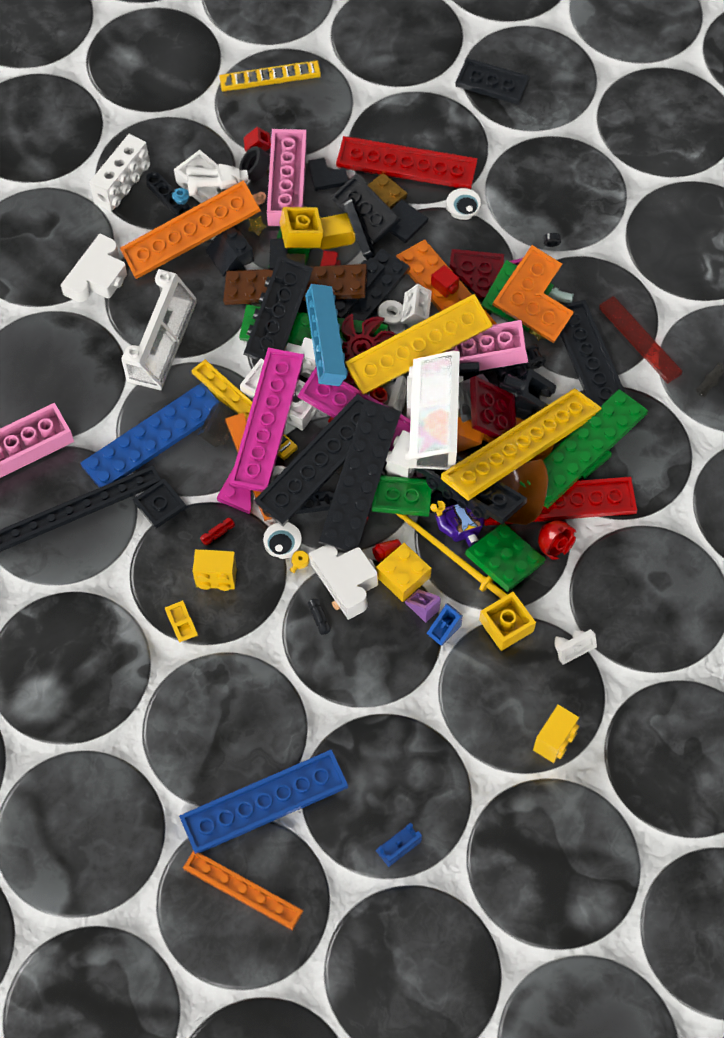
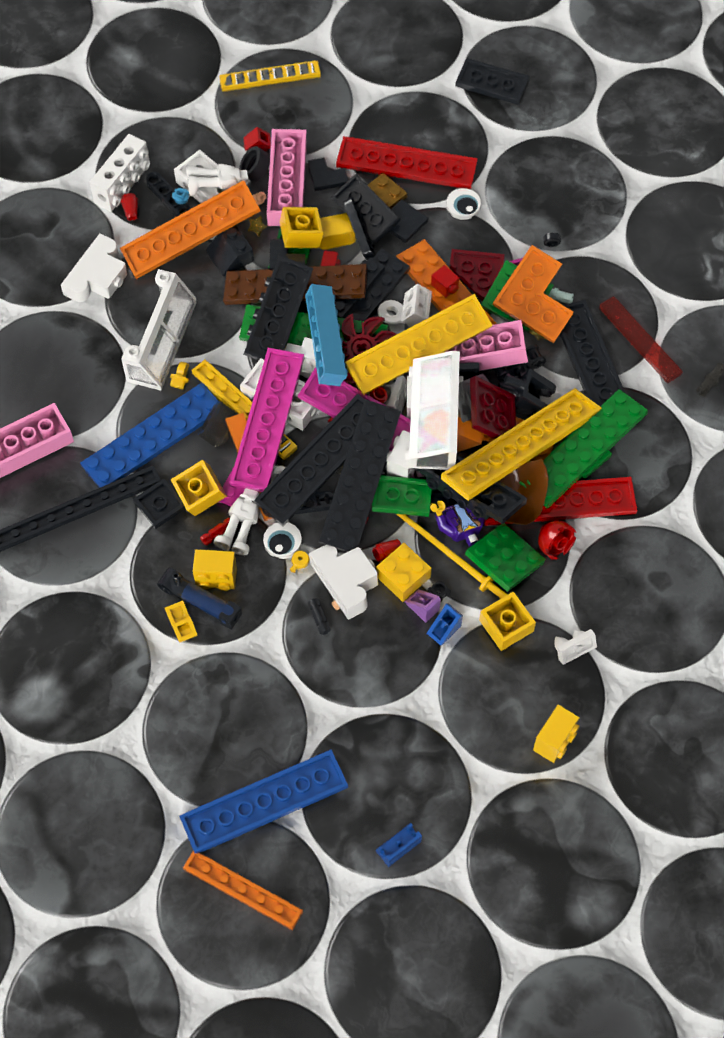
(130, 206): none -> red cone
(174, 583): none -> piece
(179, 379): none -> yellow piece
(198, 488): none -> yellow brick
(245, 511): none -> white piece
(439, 585): none -> black plate

